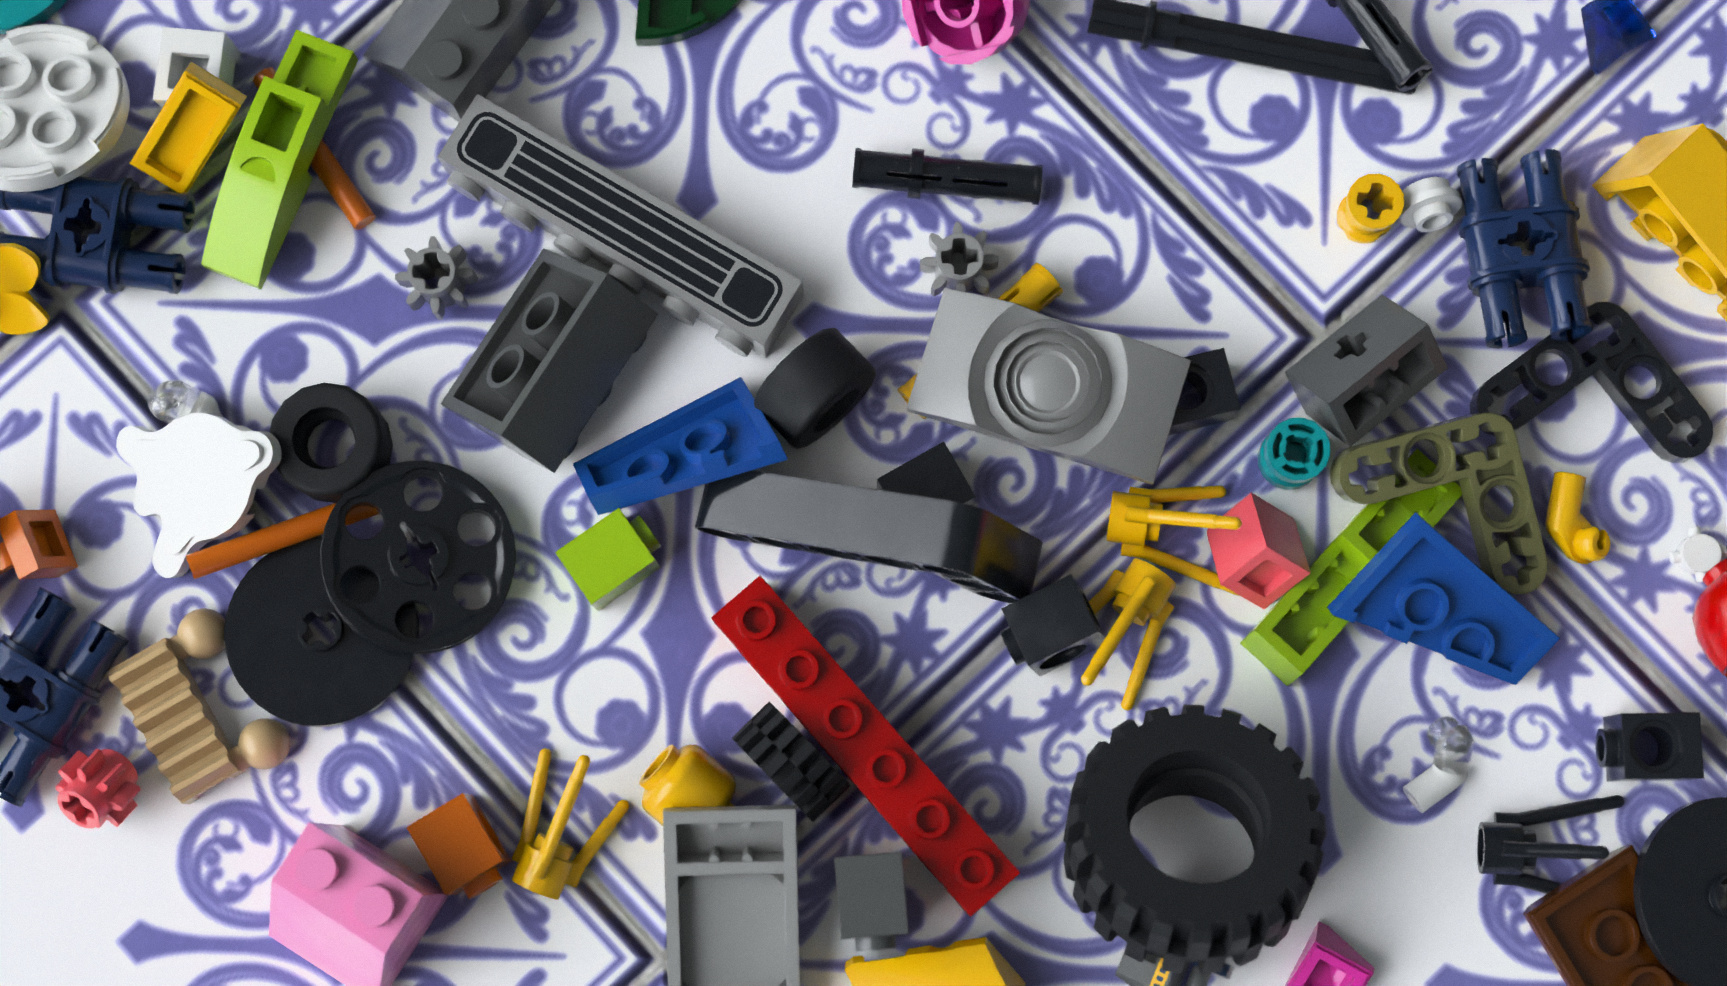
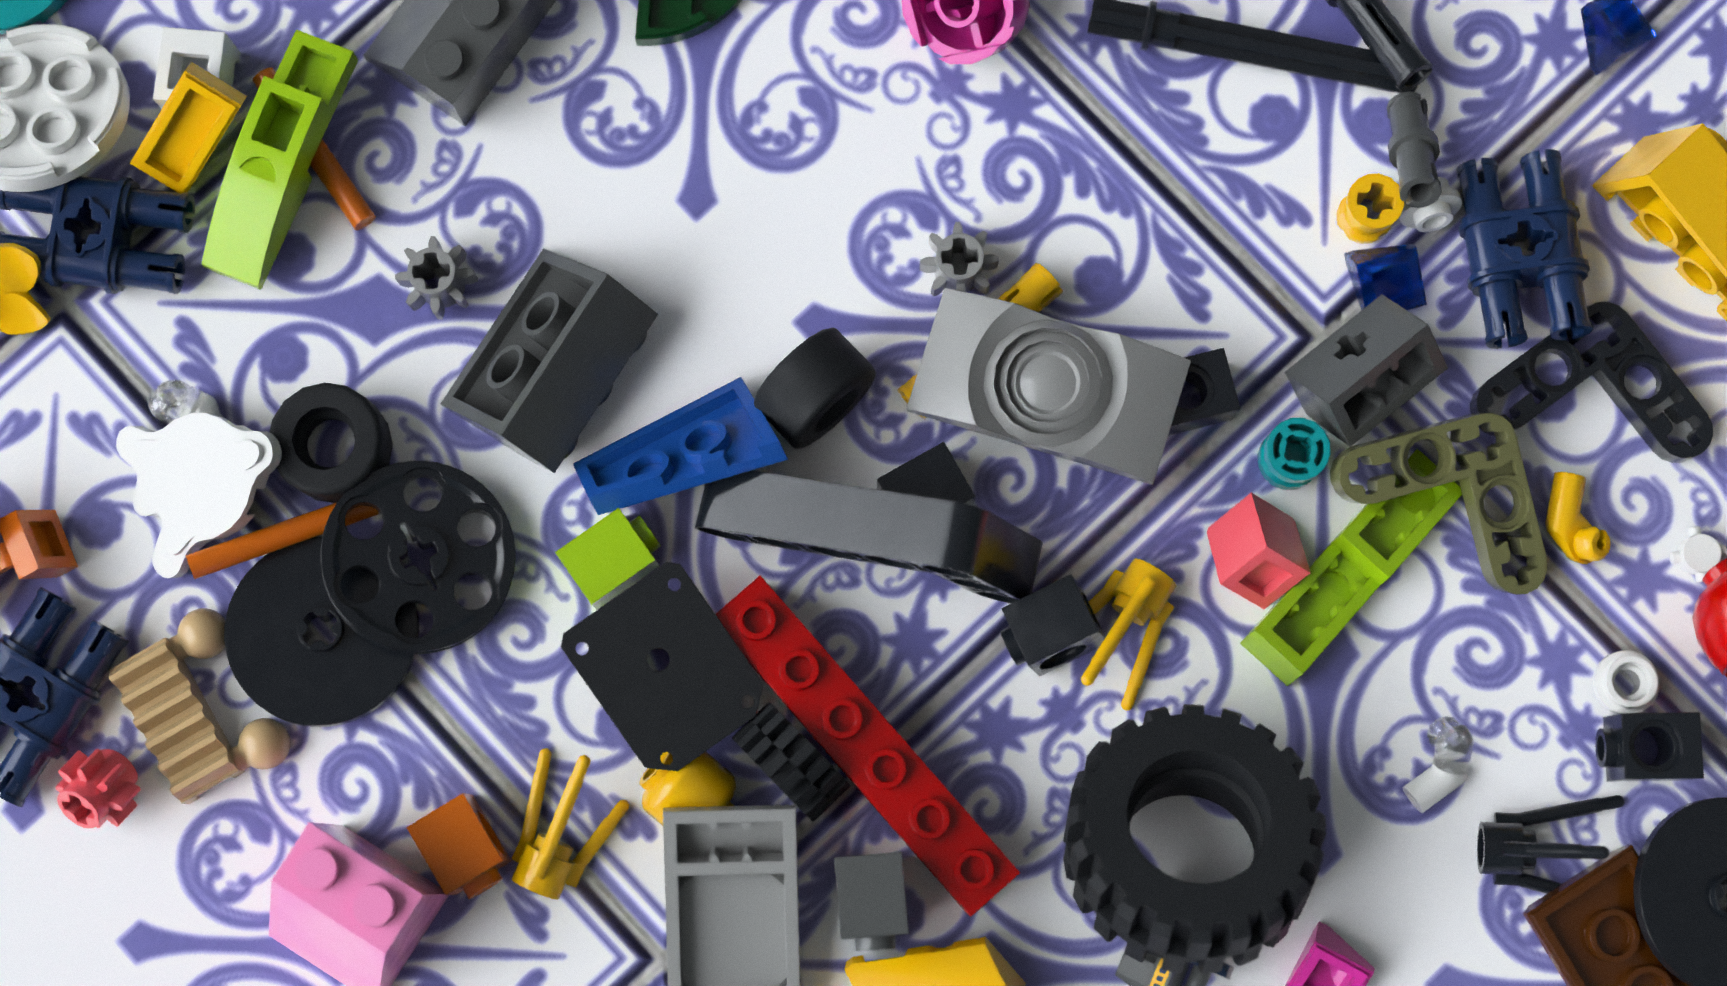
(621, 227): brick -> none
(689, 701): none -> black piece
(874, 170): black pin -> none
(1138, 518): yellow plant -> none
(1388, 272): none -> clear blue slope
(1413, 149): none -> dark grey pin
(1441, 600): blue wing -> none
(1644, 677): none -> white plate

